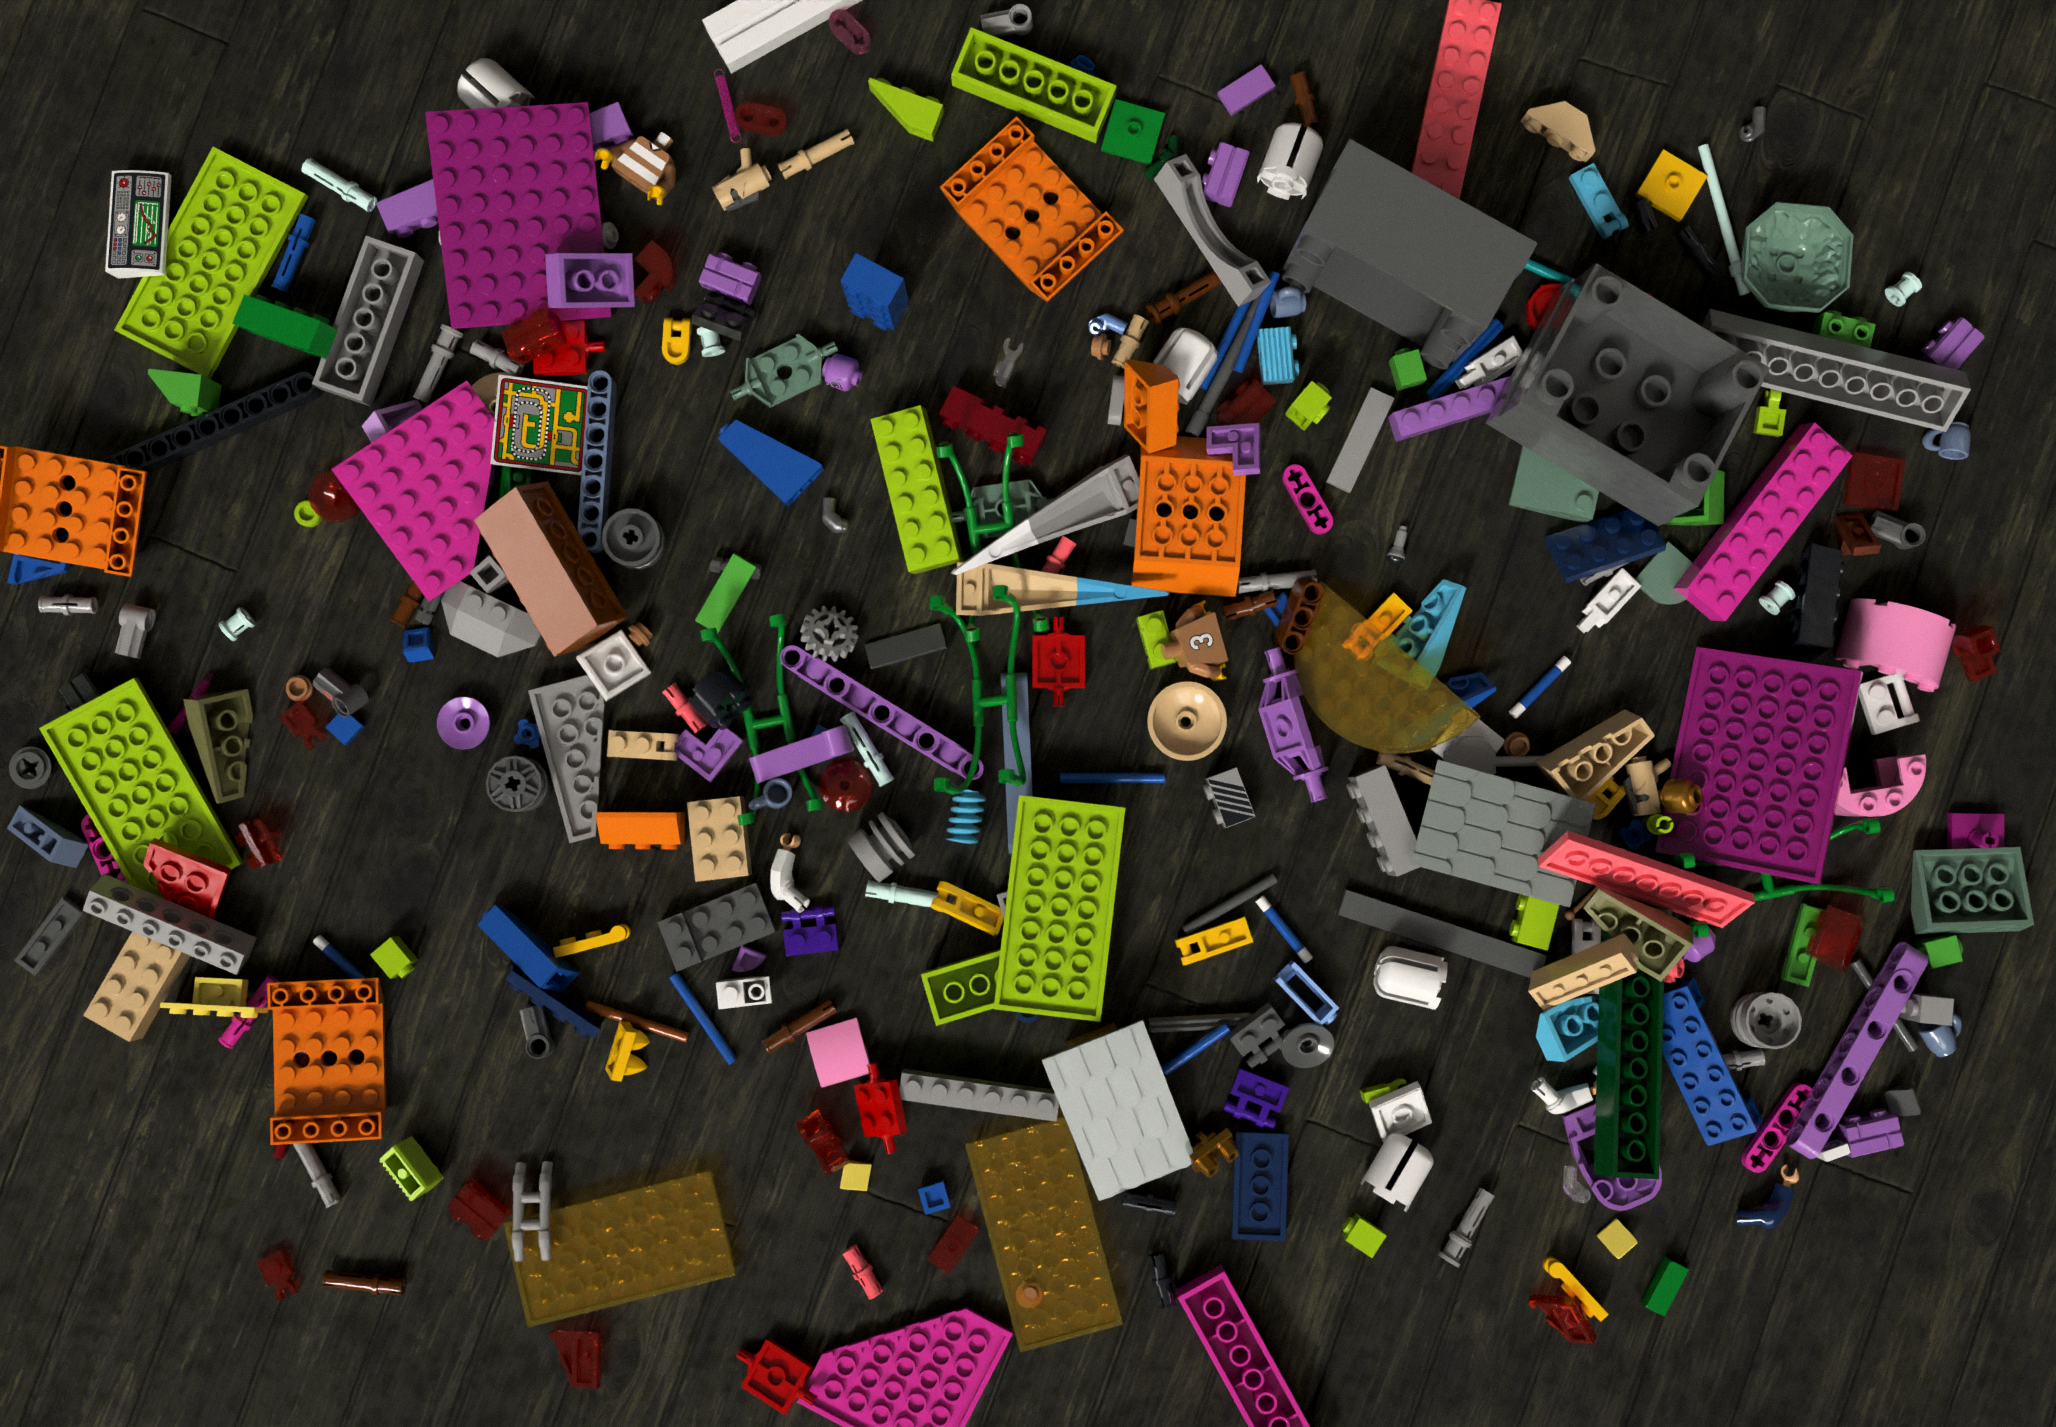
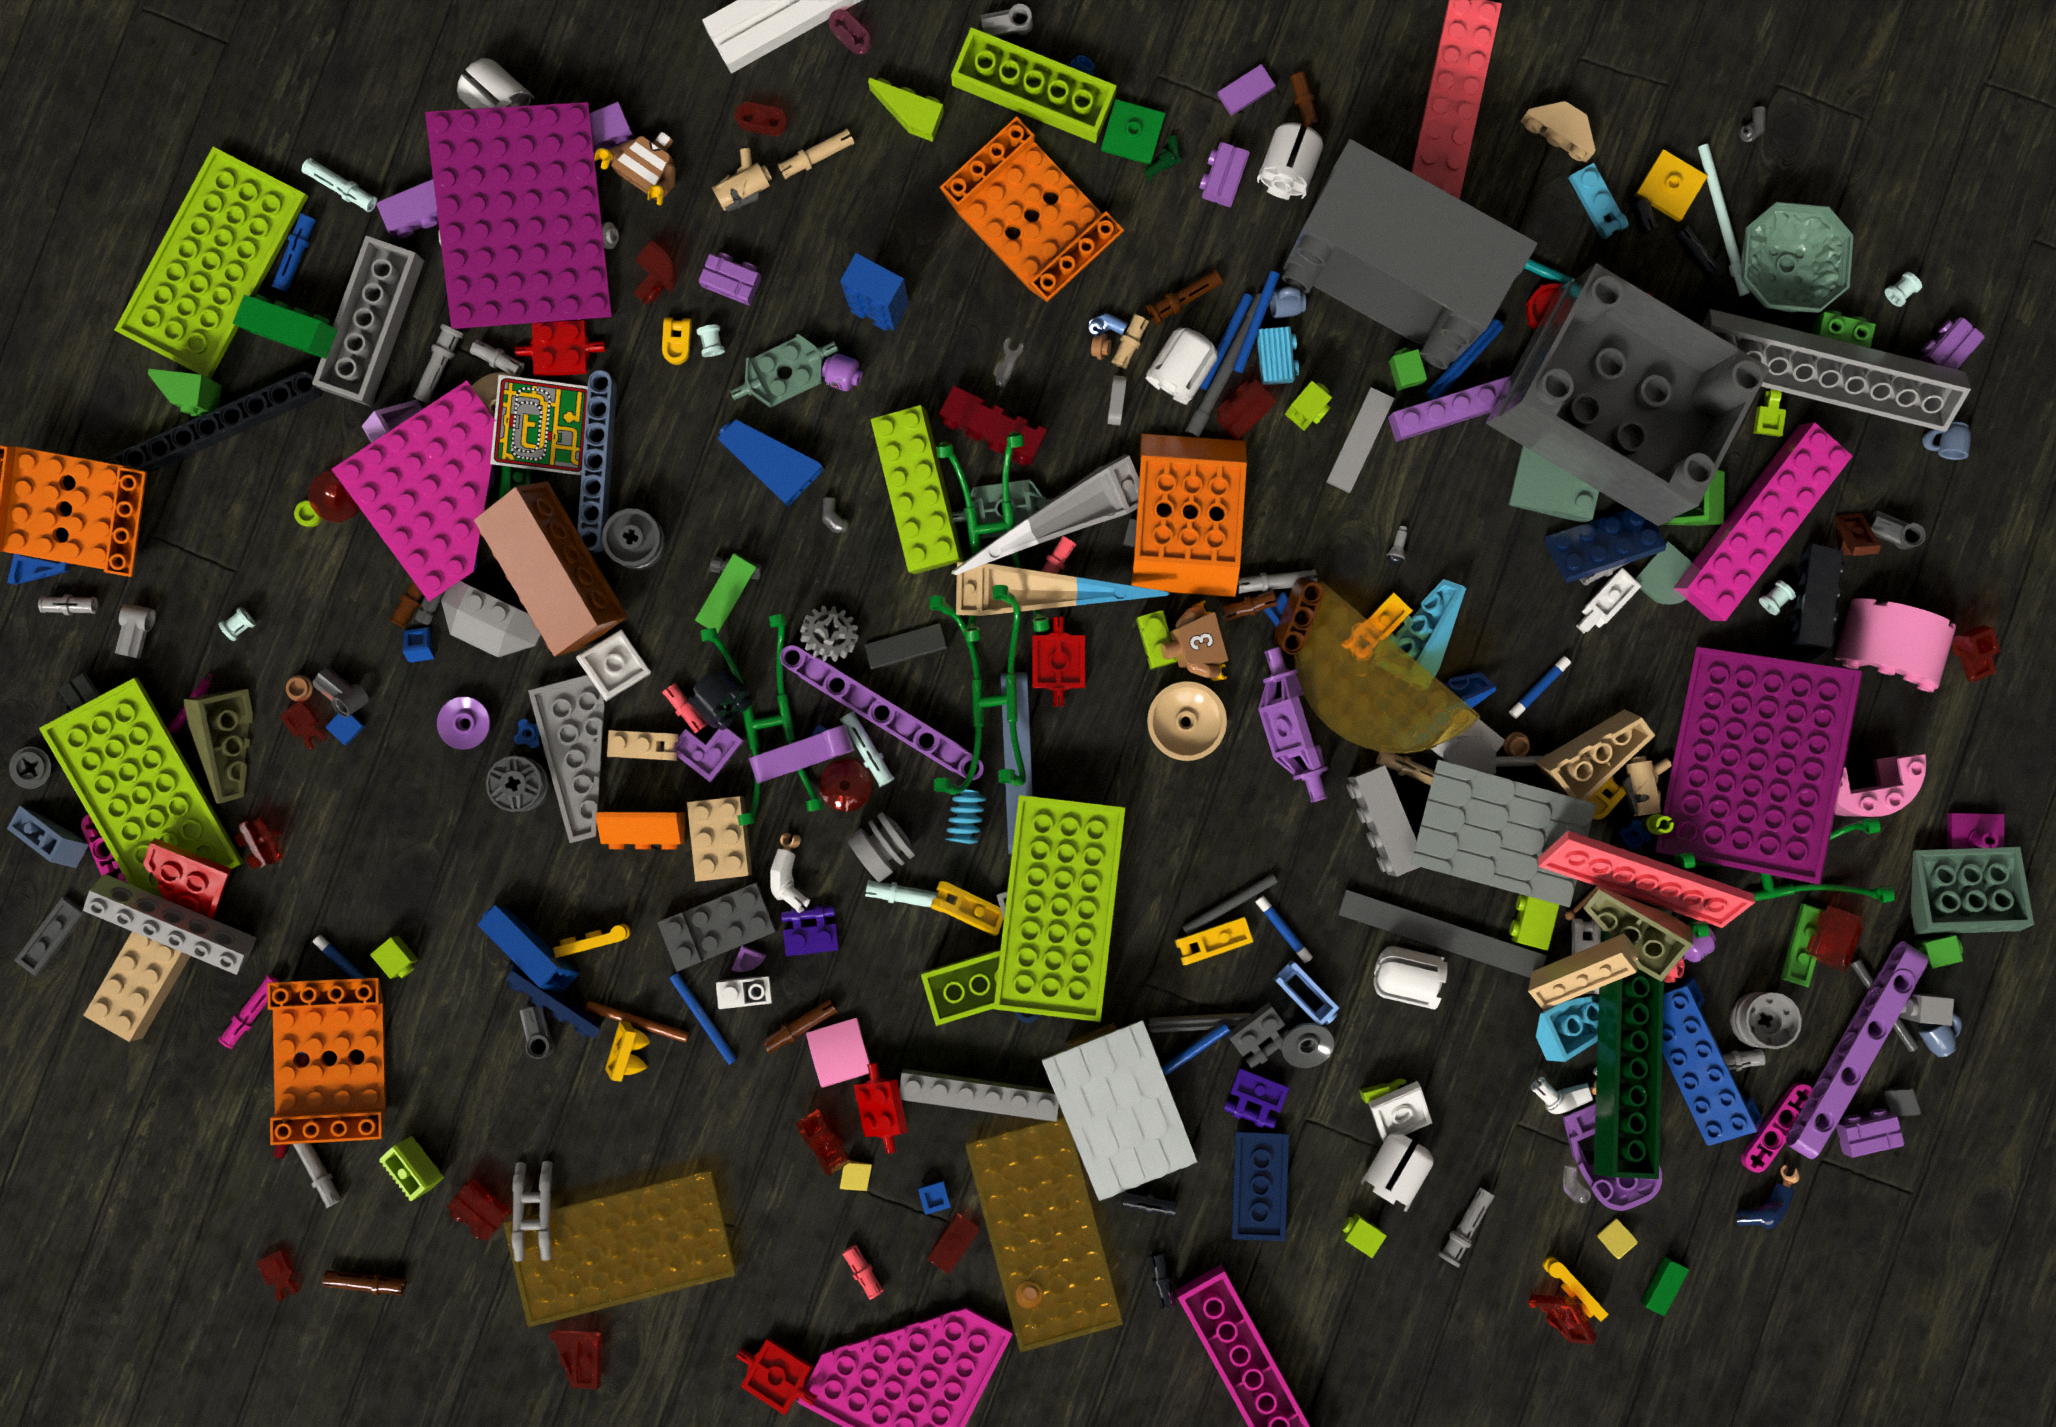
(138, 223): slope -> none
(217, 995): light yellow bracket -> none
(490, 575): light grey brick -> none
(534, 336): clear red brick -> none
(589, 280): medium lavender slope -> none
(640, 634): medium nougat plate -> none
(714, 317): pearl dark grey plate -> none
(726, 106): dark pink piece -> none
(775, 795): sand blue piece -> none
(1112, 777): blue bar -> none
(1151, 404): orange slope -> none
(1183, 189): light grey arch -> none
(1209, 1149): pearl gold hips -> none
(1229, 798): brick -> none
(1239, 439): medium lavender plate -> none
(1291, 486): dark pink beam -> none
(1491, 364): white hinge -> none
(1680, 796): pearl gold head -> none
(1834, 1150): white tile -> none
(1874, 482): clear red tile -> none
(1879, 705): white plate -> none

